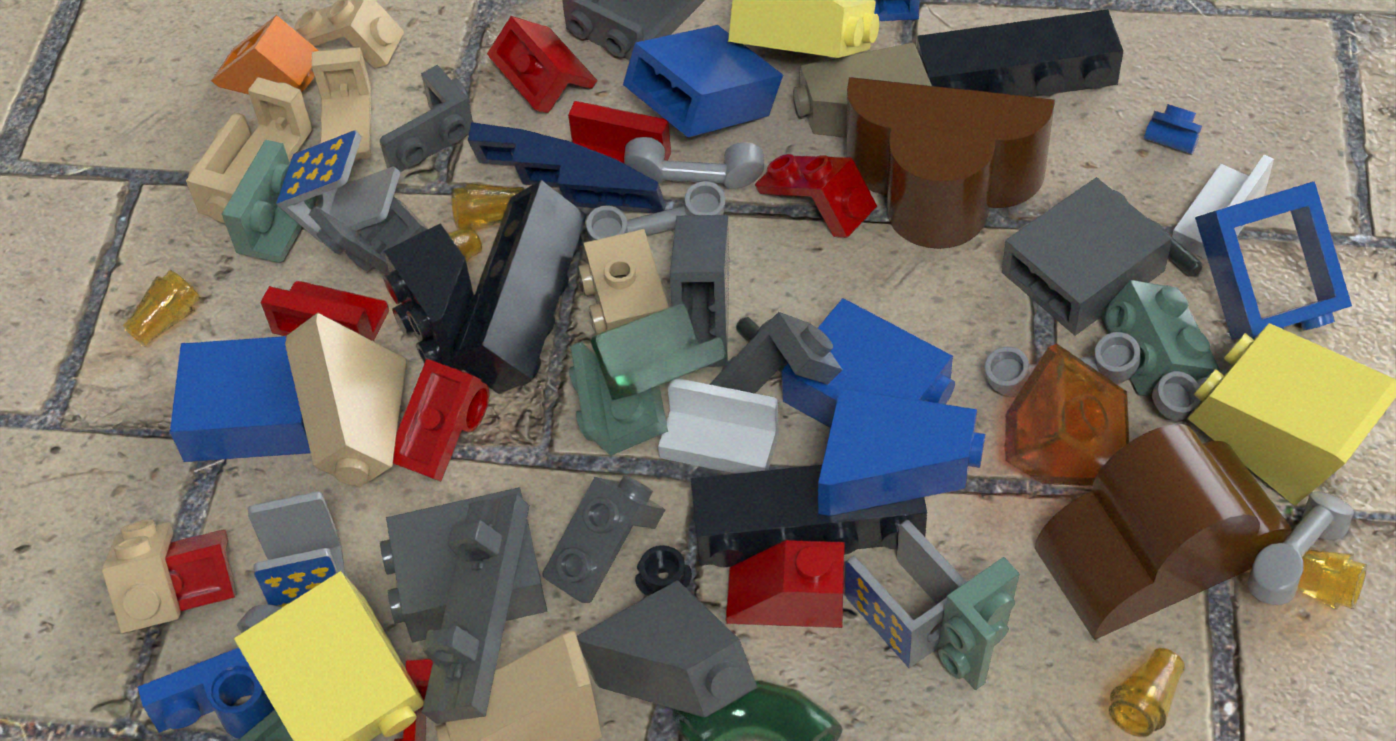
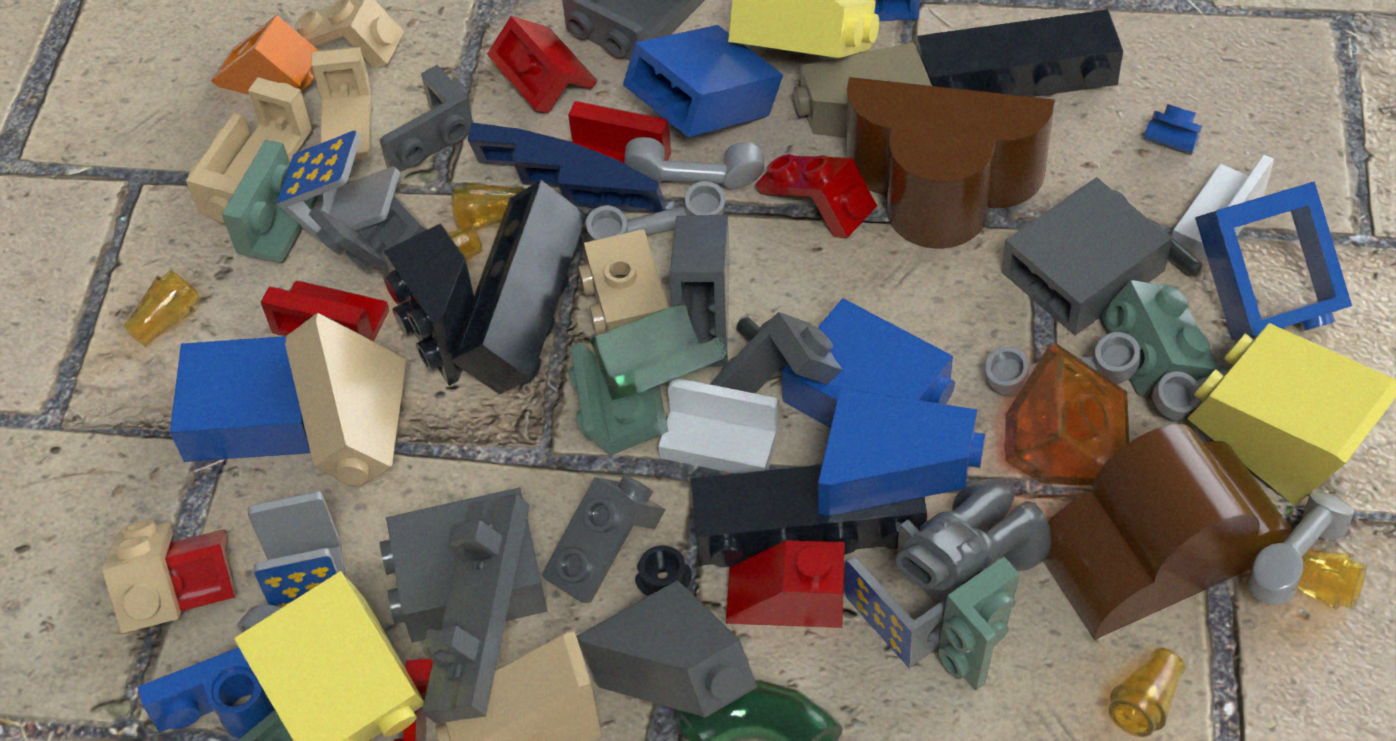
(437, 412): red plate -> none
(974, 536): none -> dark grey piece

